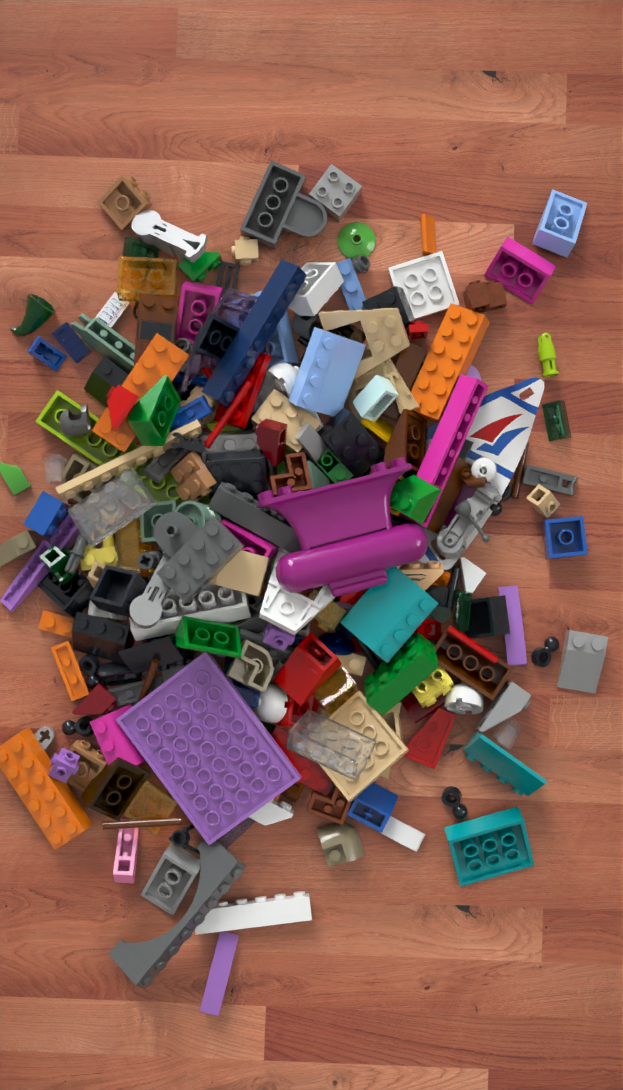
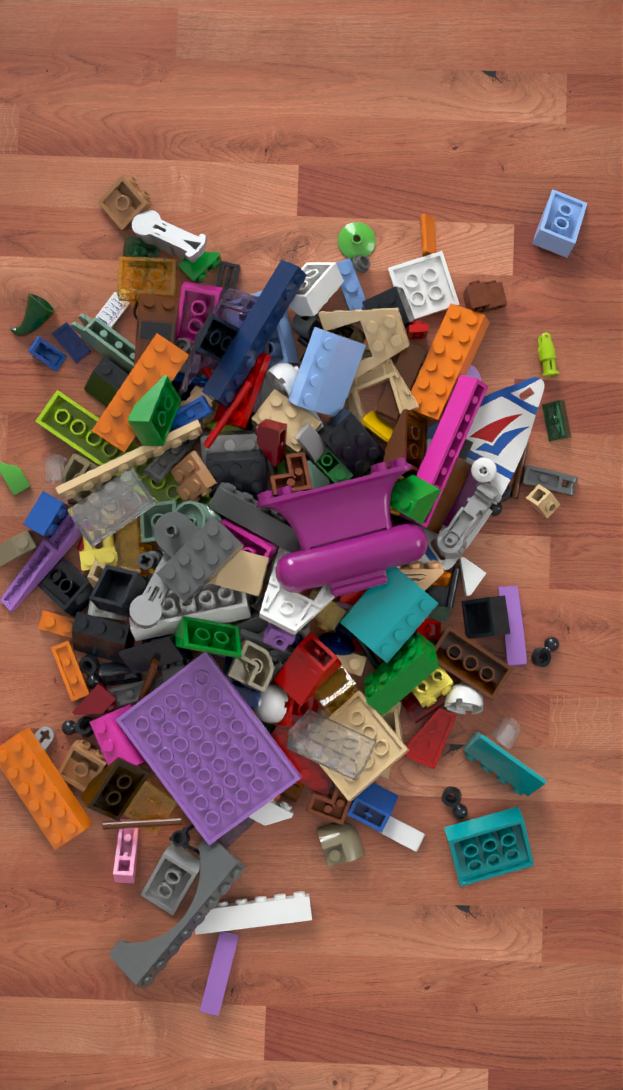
(55, 563): dark green brick -> none
(66, 762): medium lavender brick -> none
(75, 424): dark grey helmet -> none
(76, 554): dark grey axle -> none
(119, 404): red slope -> none
(193, 444): black plate -> none
(246, 251): tan brick -> none
(282, 207): dark grey brick -> none
(336, 192): light grey brick -> none
(375, 398): light aqua piece -> none
(462, 610): clear green slope -> none
(464, 509): dark grey hinge -> none
(471, 481): reddish brown arm -> none
(472, 644): red piece -> none
(506, 704): light grey slope -> none
(520, 270): dark pink slope -> none
(564, 537): blue brick -> none
(582, 661): light grey slope -> none

